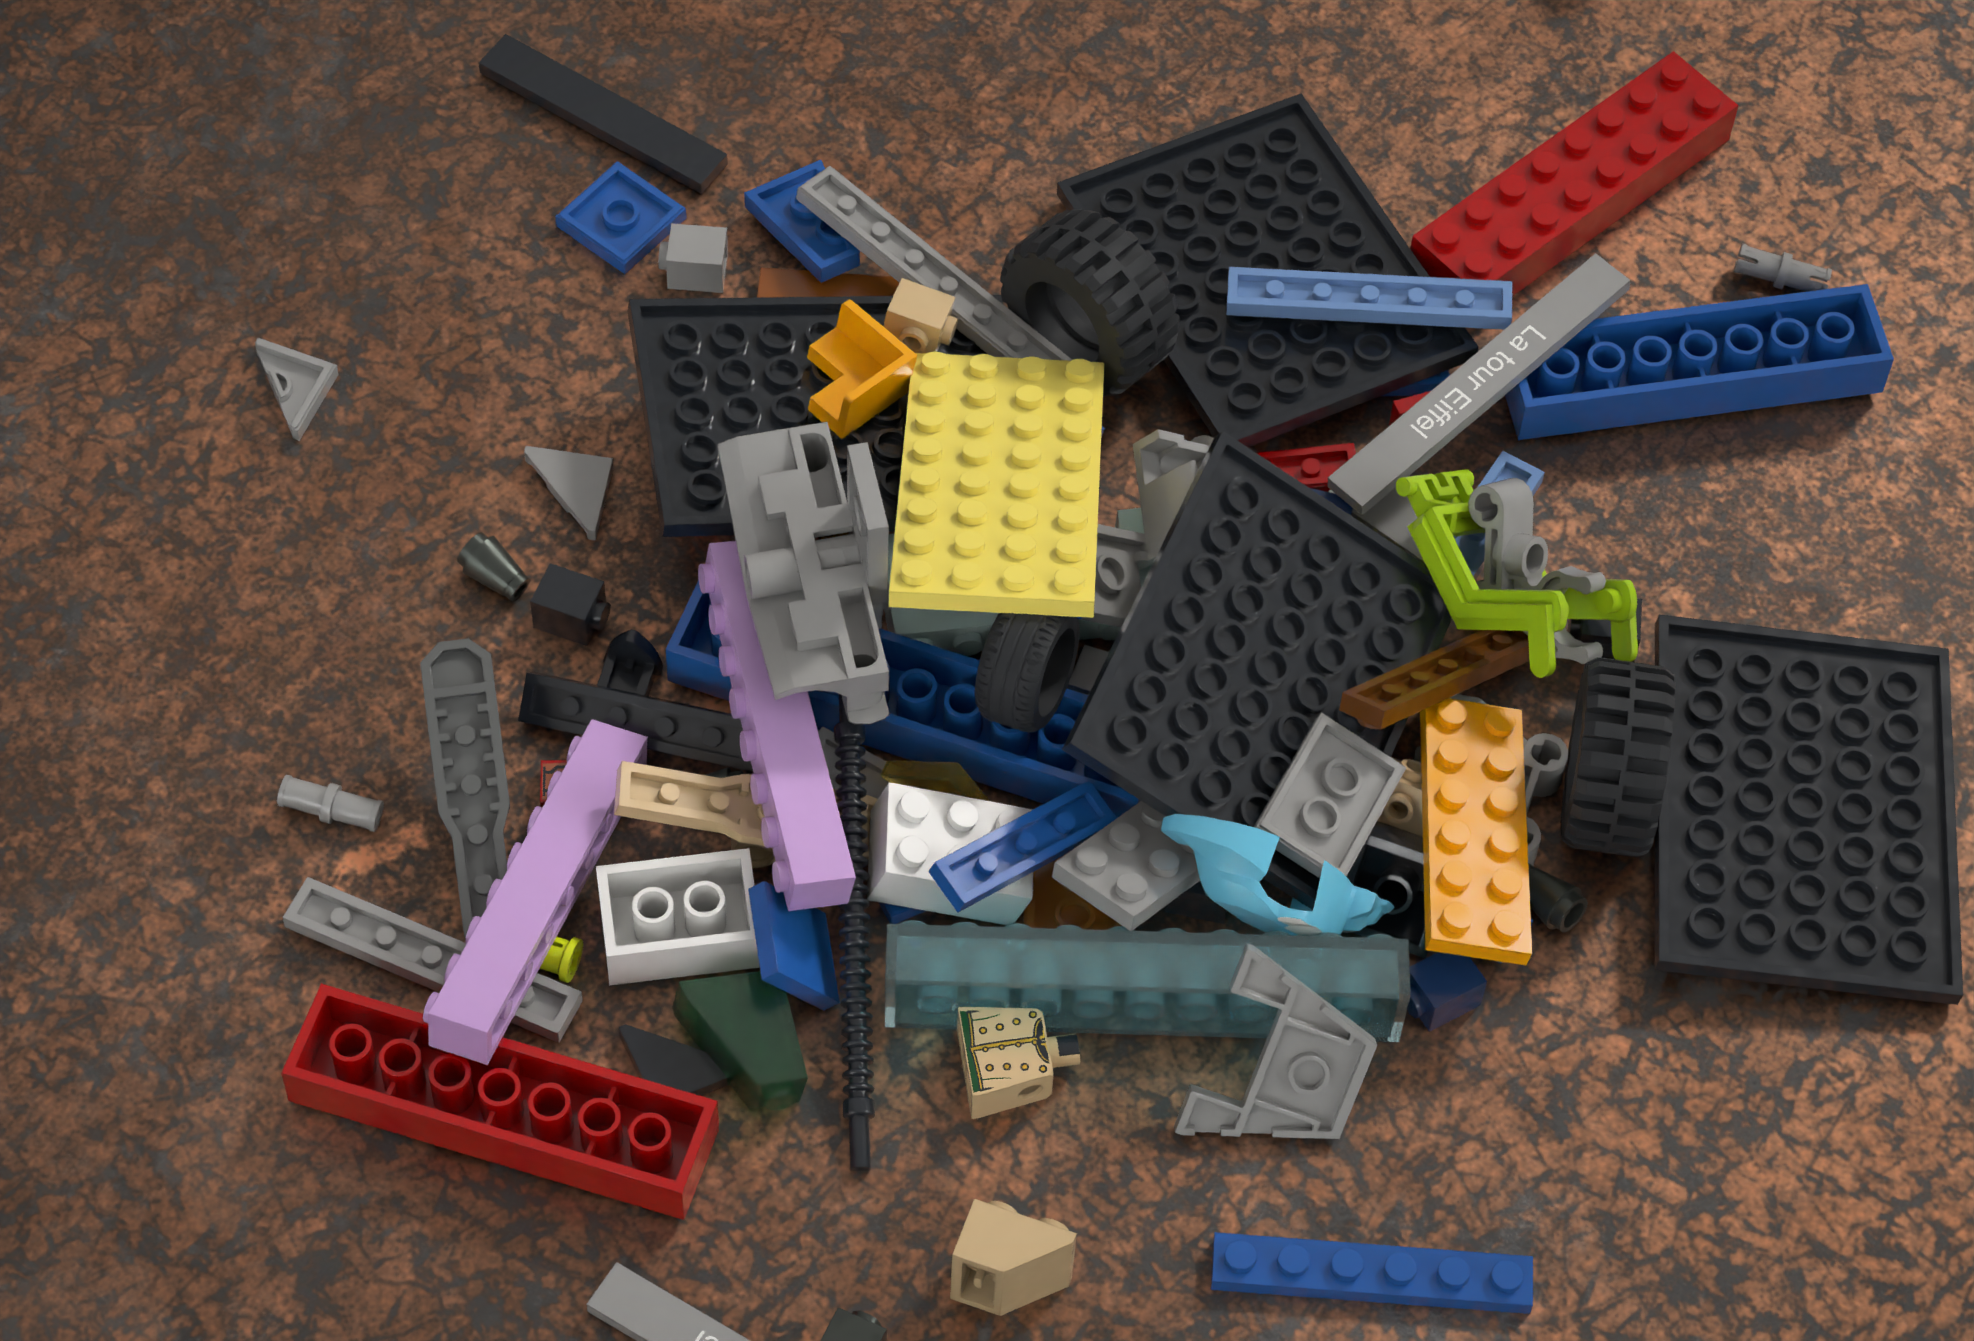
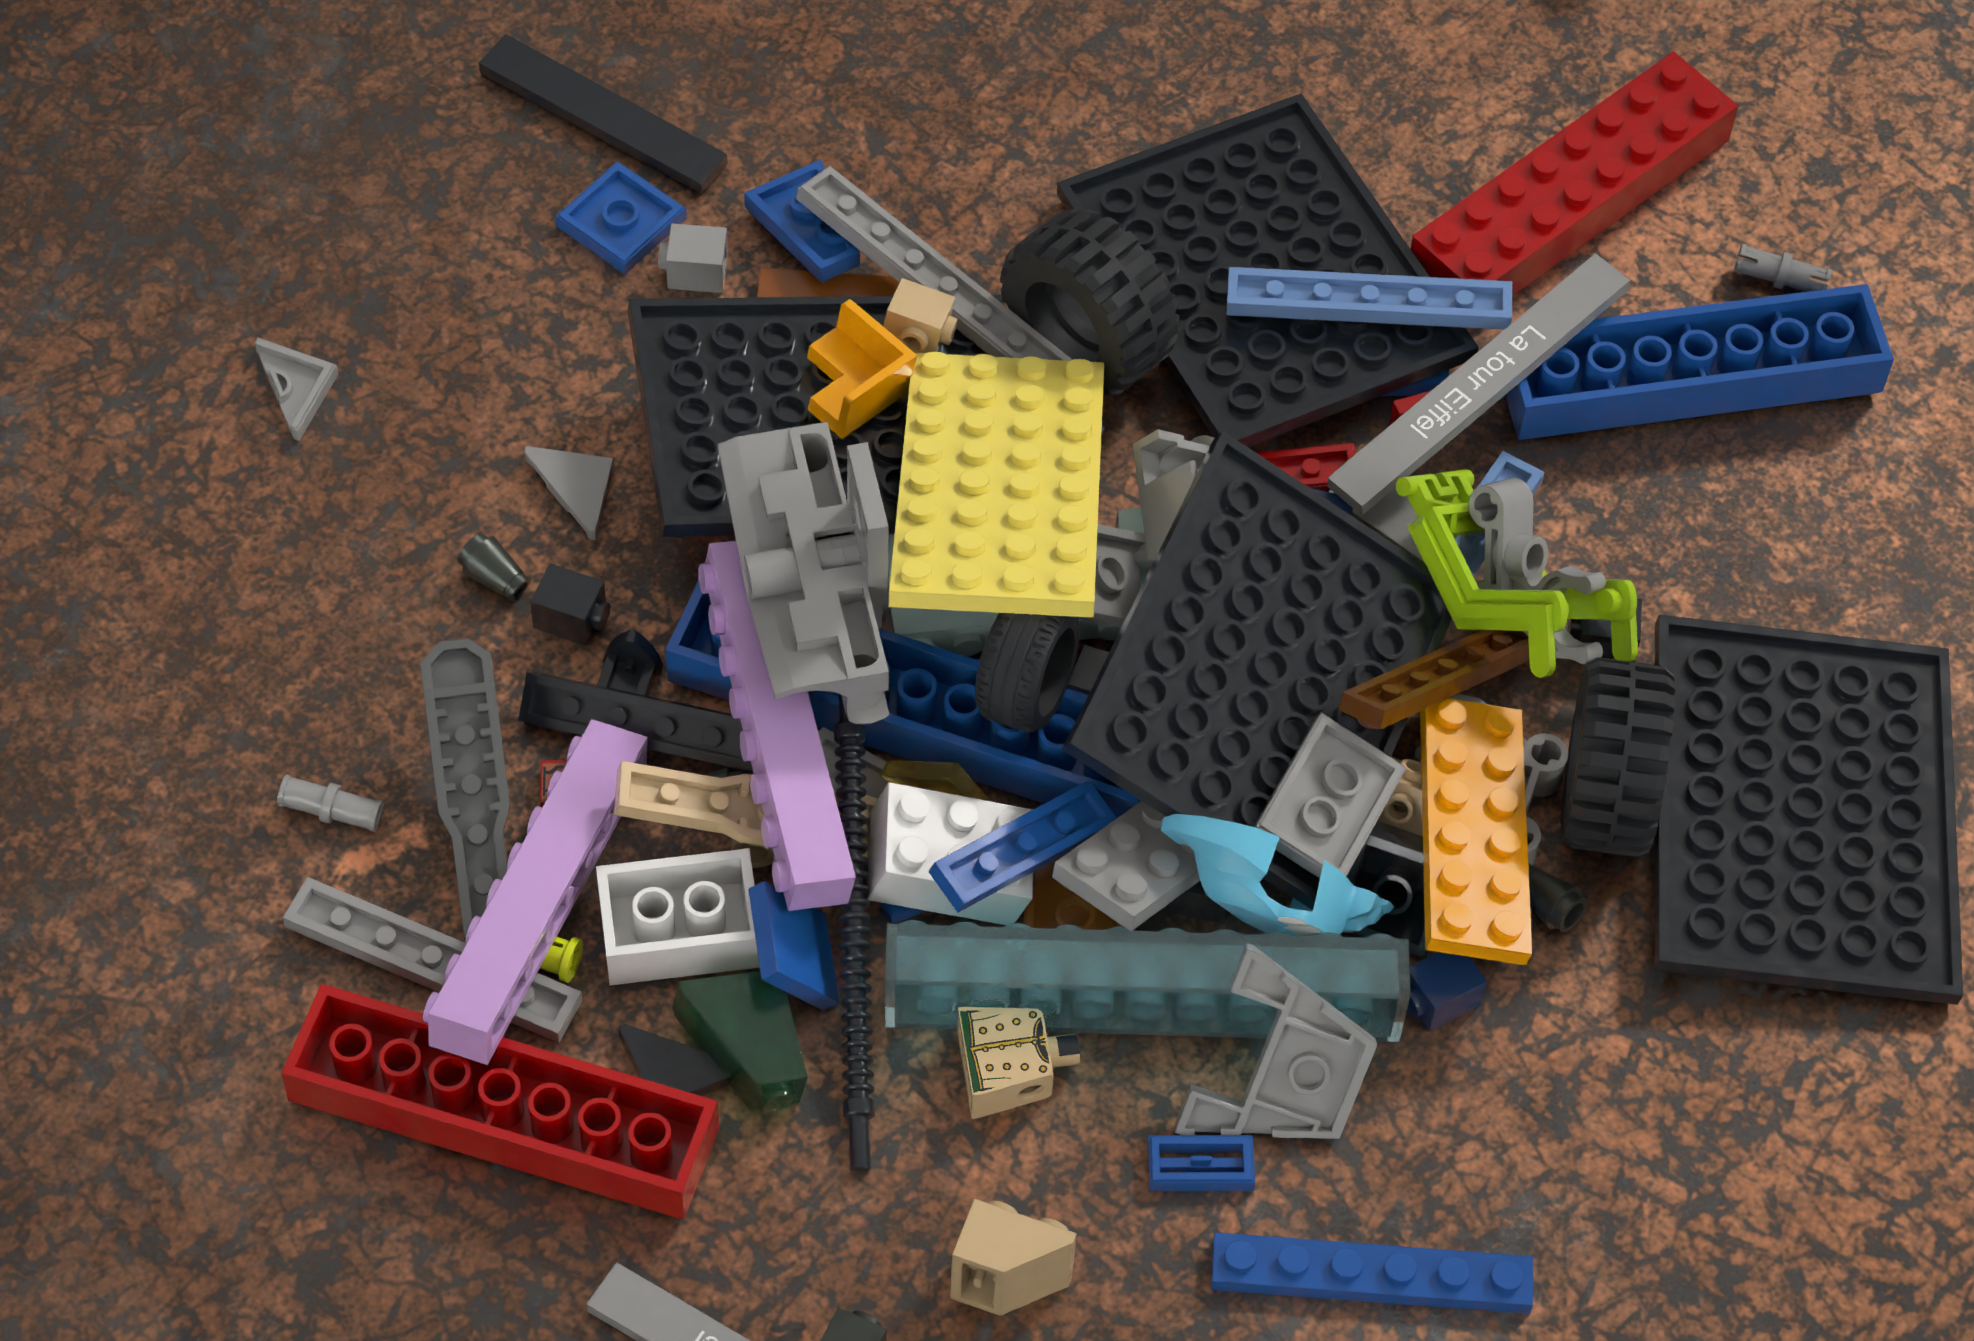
(1201, 1172): none -> blue tile

